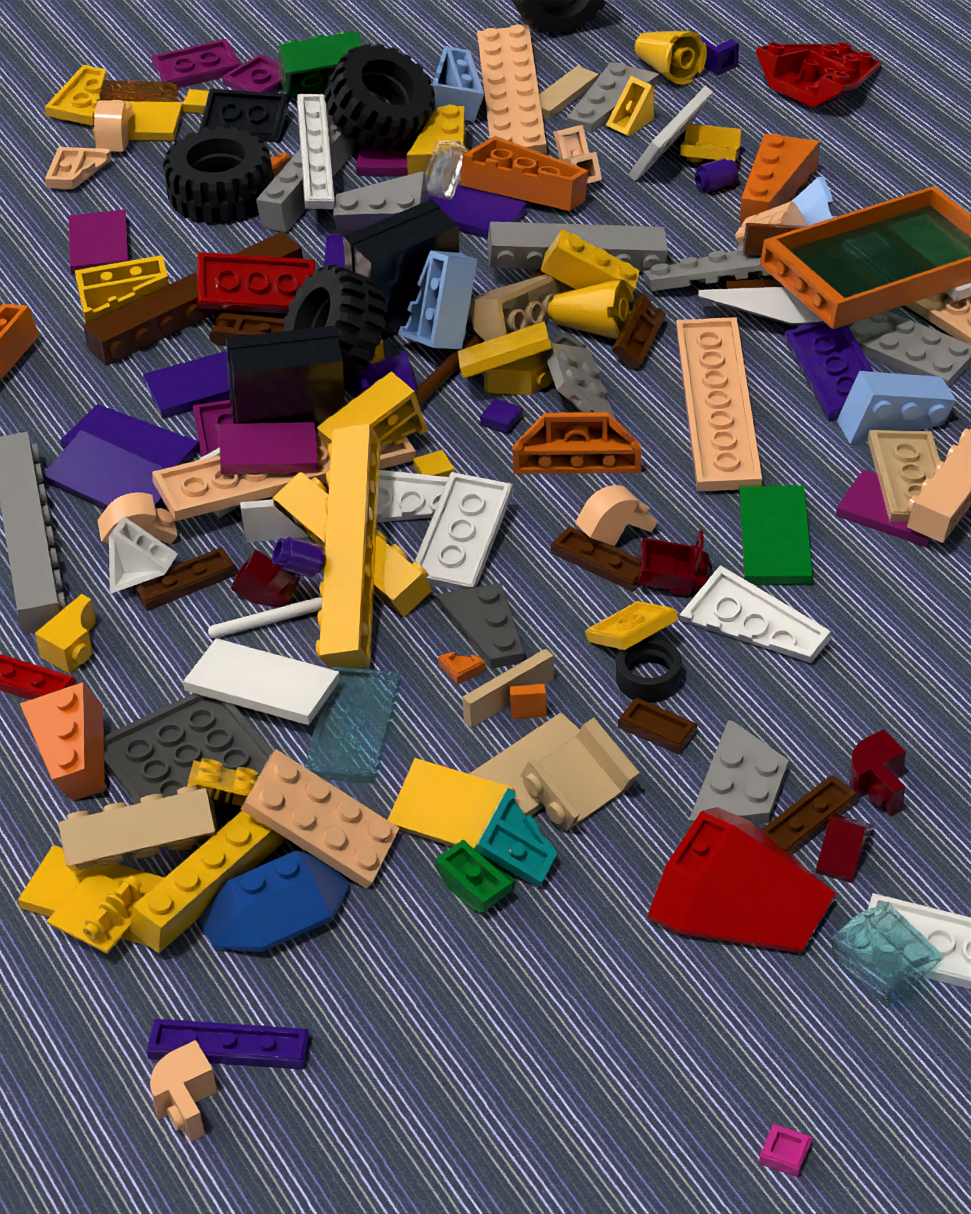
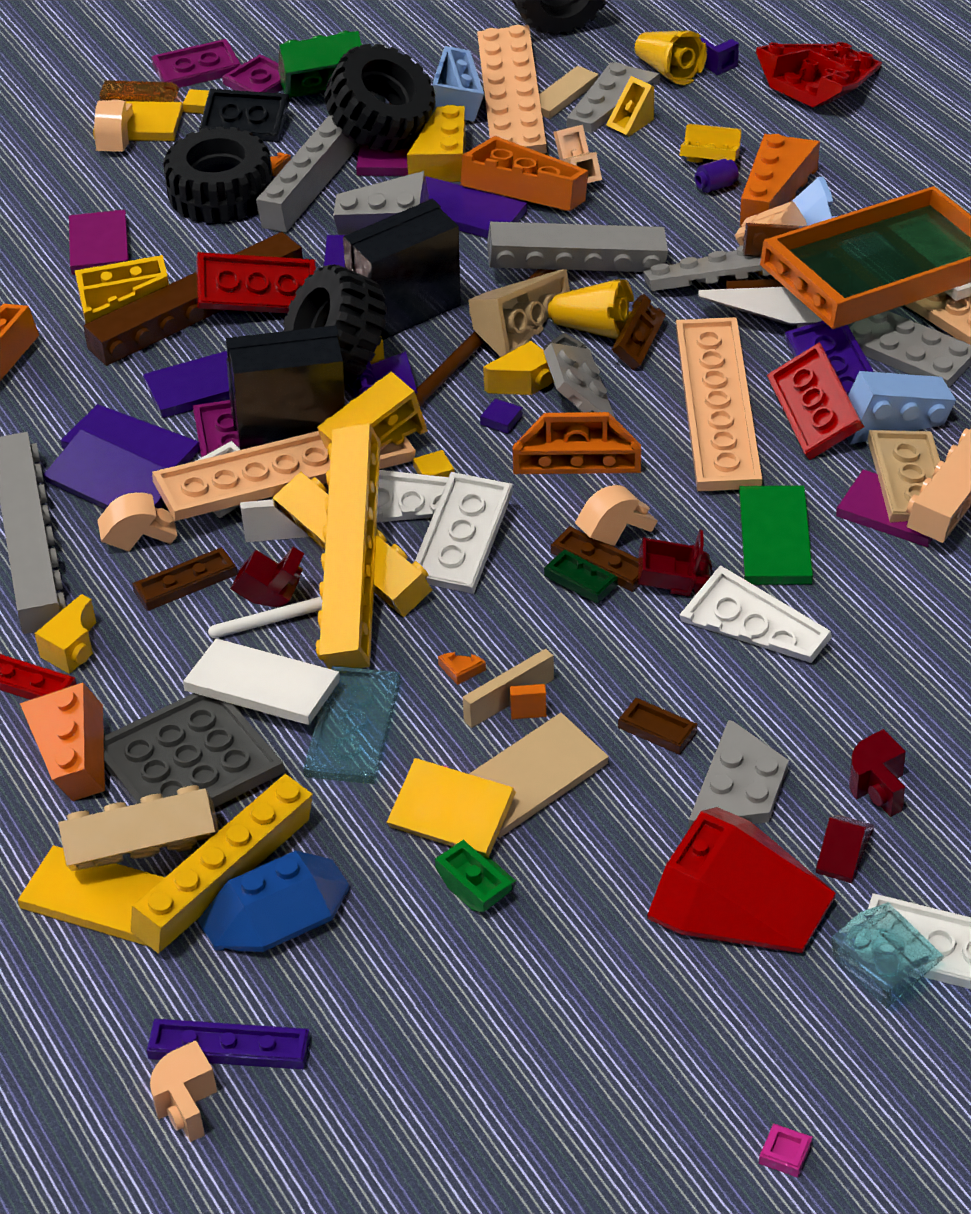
(74, 166): light nougat wing -> none
(78, 96): yellow wing -> none
(98, 910): yellow hinge -> none
(135, 556): white slope -> none
(211, 775): yellow hinge -> none
(237, 325): reddish brown plate -> none
(268, 448): magenta tile -> none
(298, 556): dark purple brick -> none
(315, 151): white tile -> none
(320, 818): light nougat plate -> none
(443, 301): light blue wedge -> none
(445, 168): clear slope -> none
(486, 621): dark grey wing -> none
(504, 350): yellow tile -> none
(516, 842): teal wing -> none
(580, 776): tan panel -> none
(581, 576): none -> dark green plate
(583, 264): yellow brick -> none
(631, 625): yellow tile -> none
(655, 688): black tyre -> none
(670, 133): white tile -> none
(811, 814): reddish brown tile -> none
(815, 401): none -> red tile

